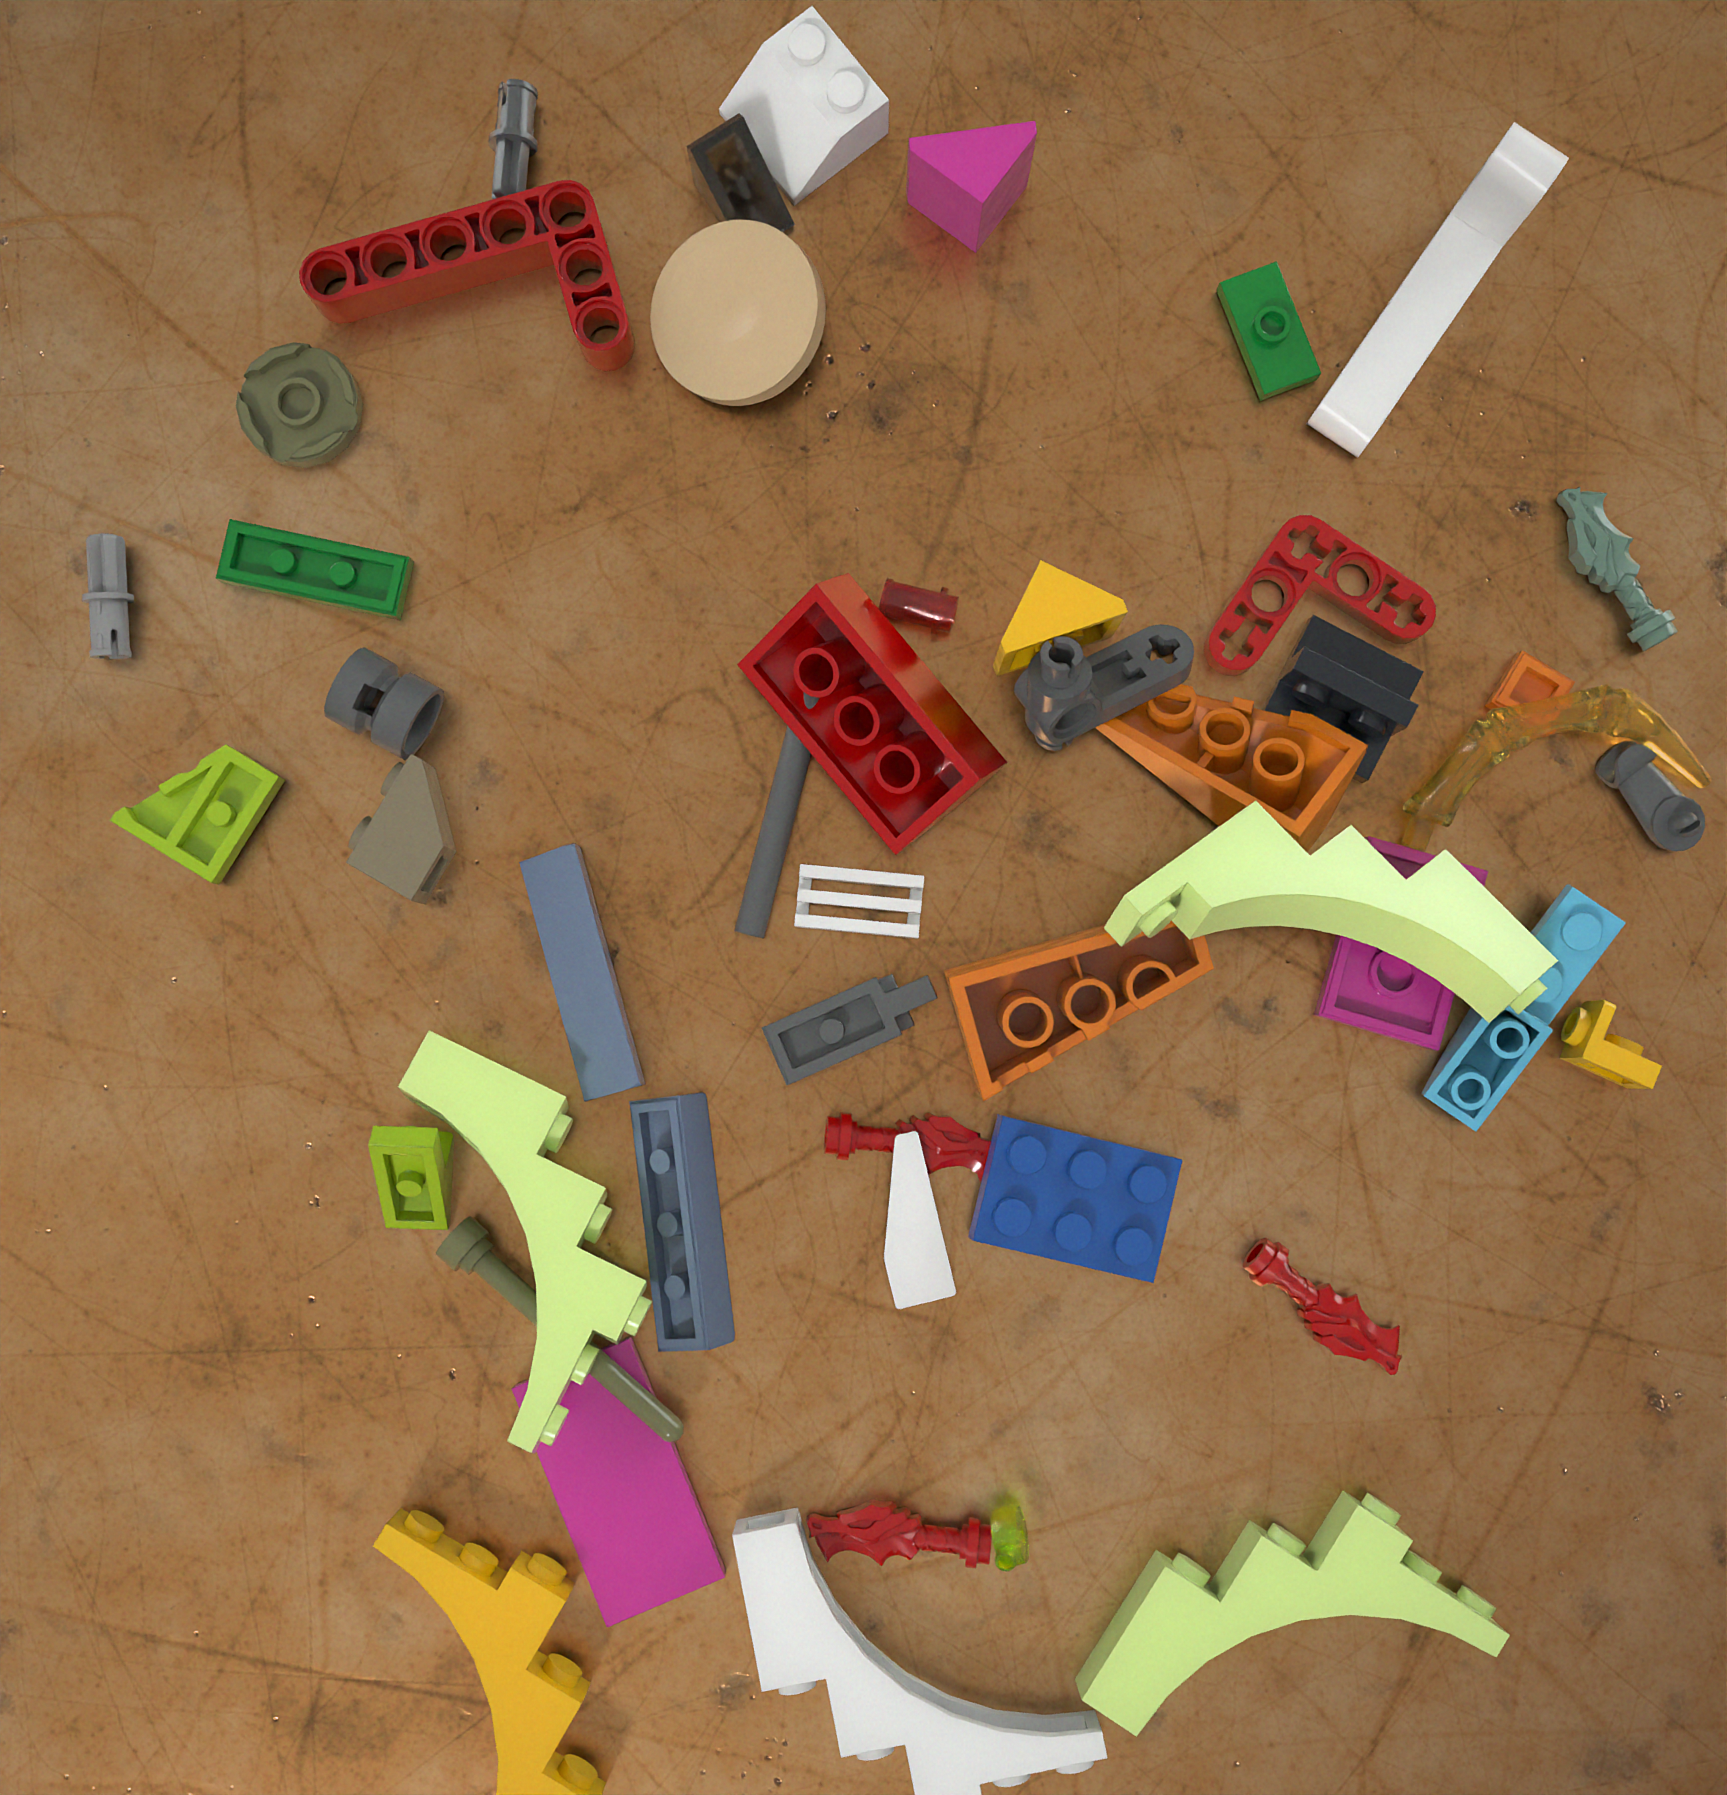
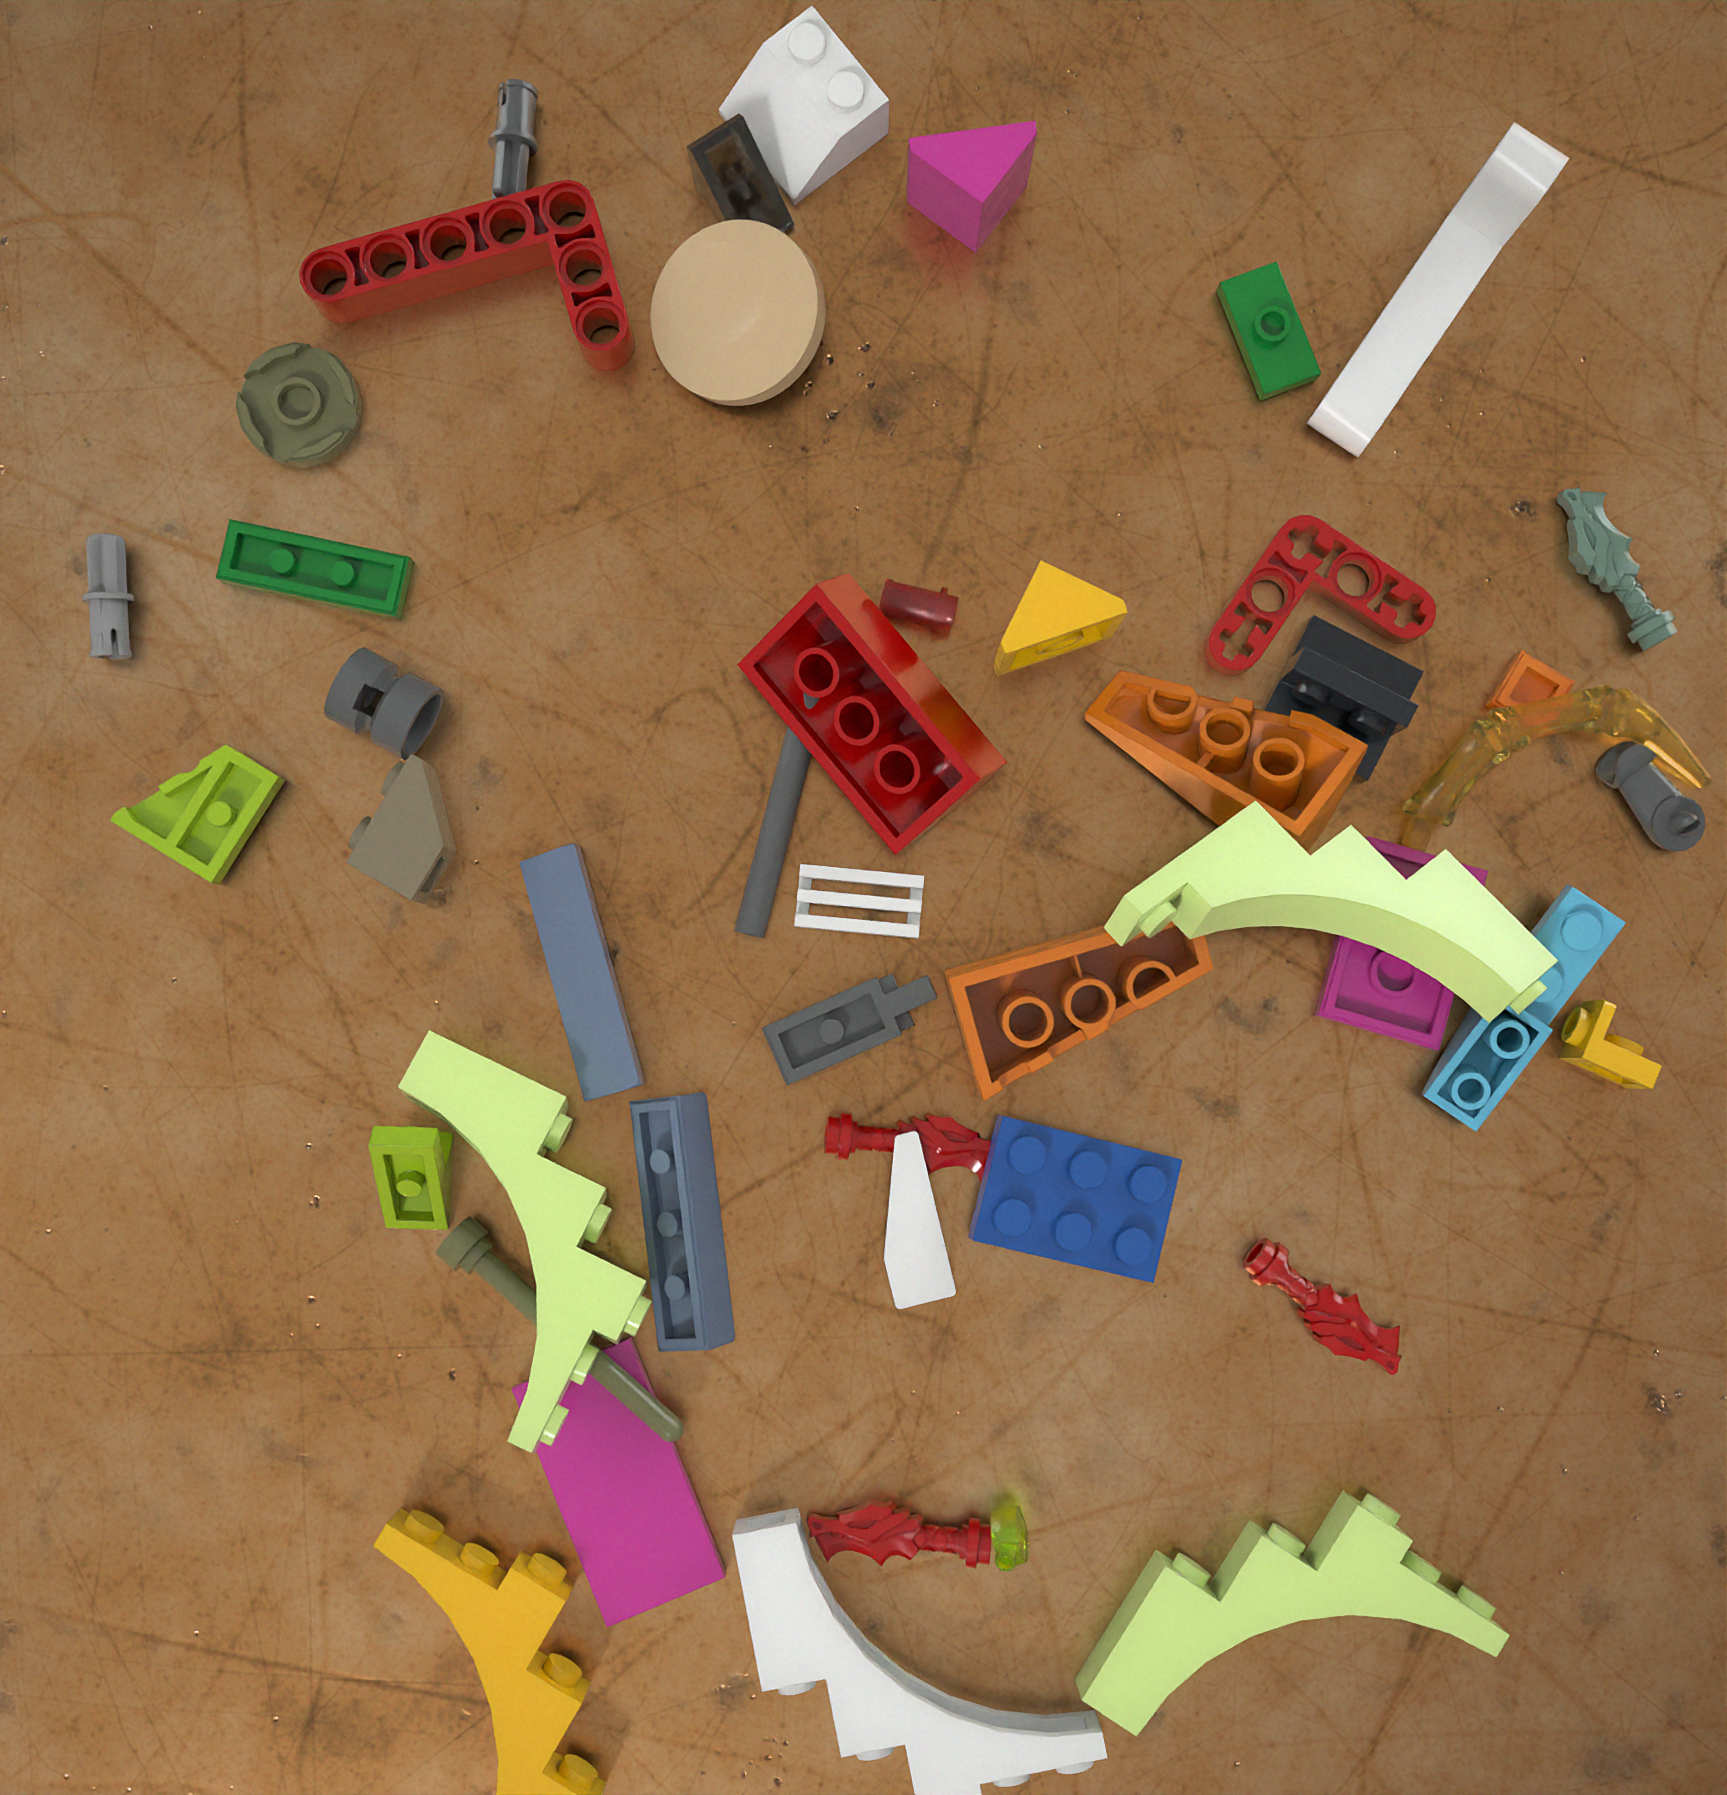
(1076, 693): dark grey piece -> none

